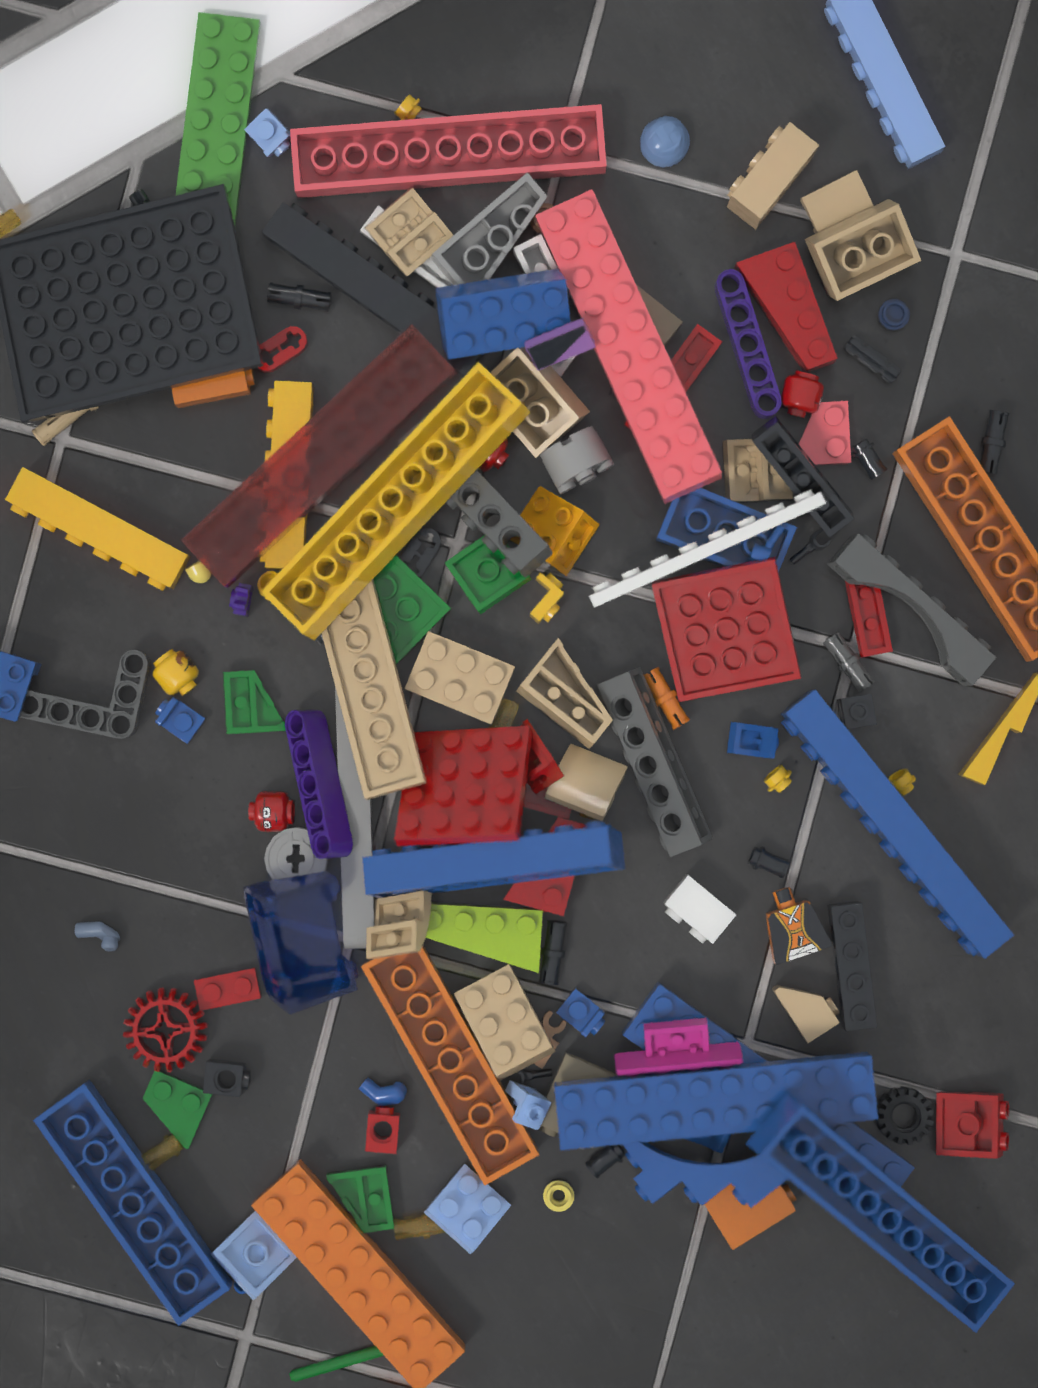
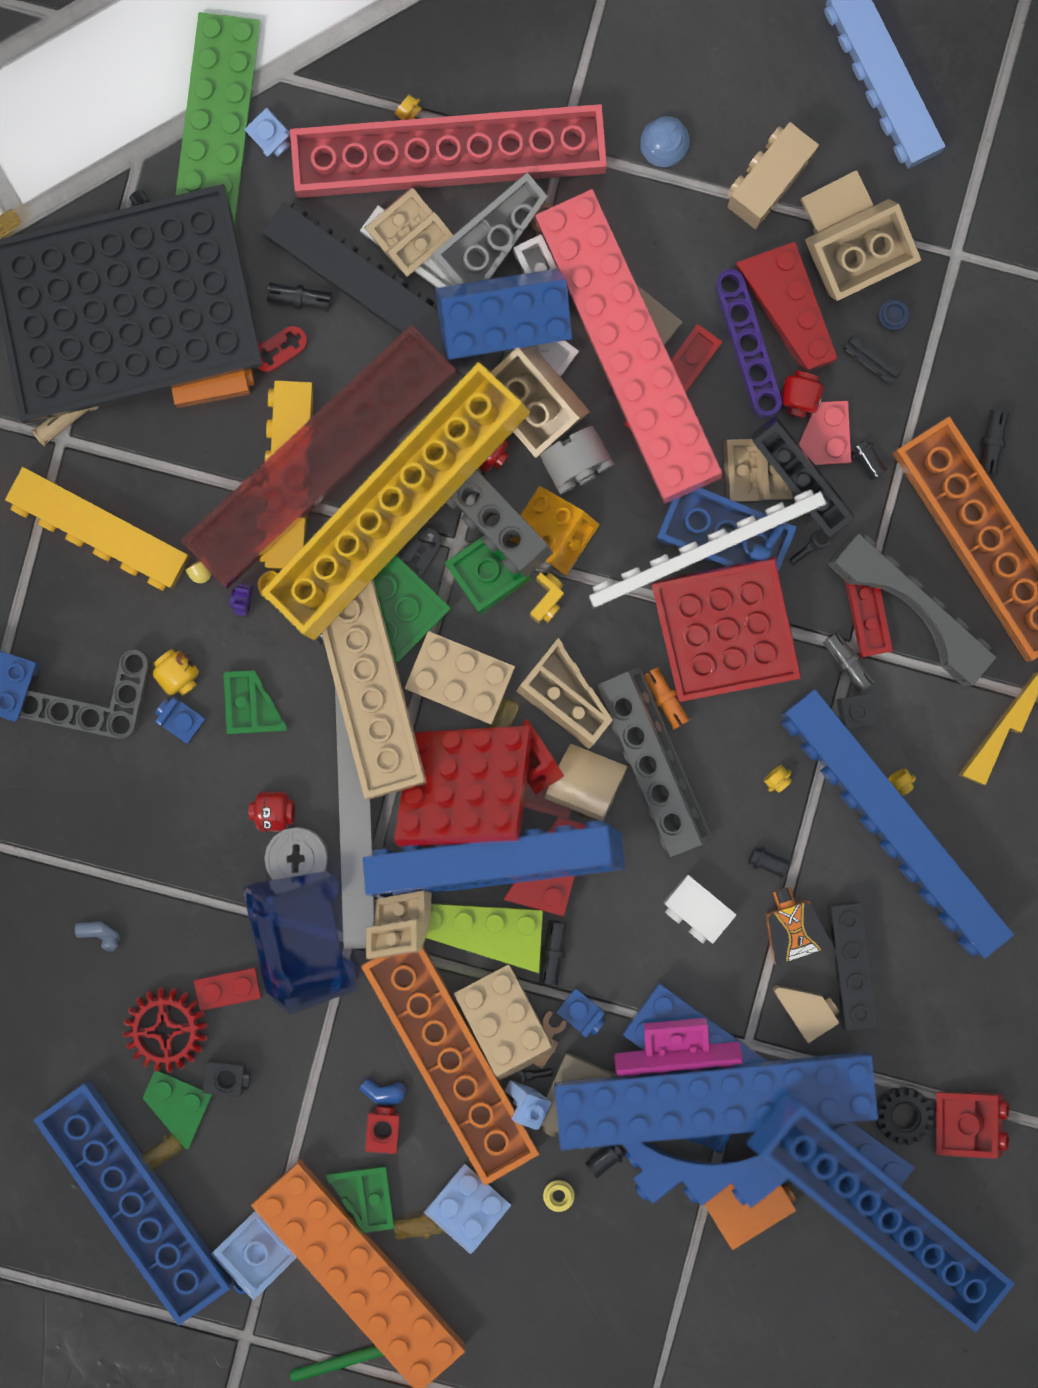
(318, 784): dark purple beam -> none
(560, 344): tile -> none
(753, 740): blue bracket -> none

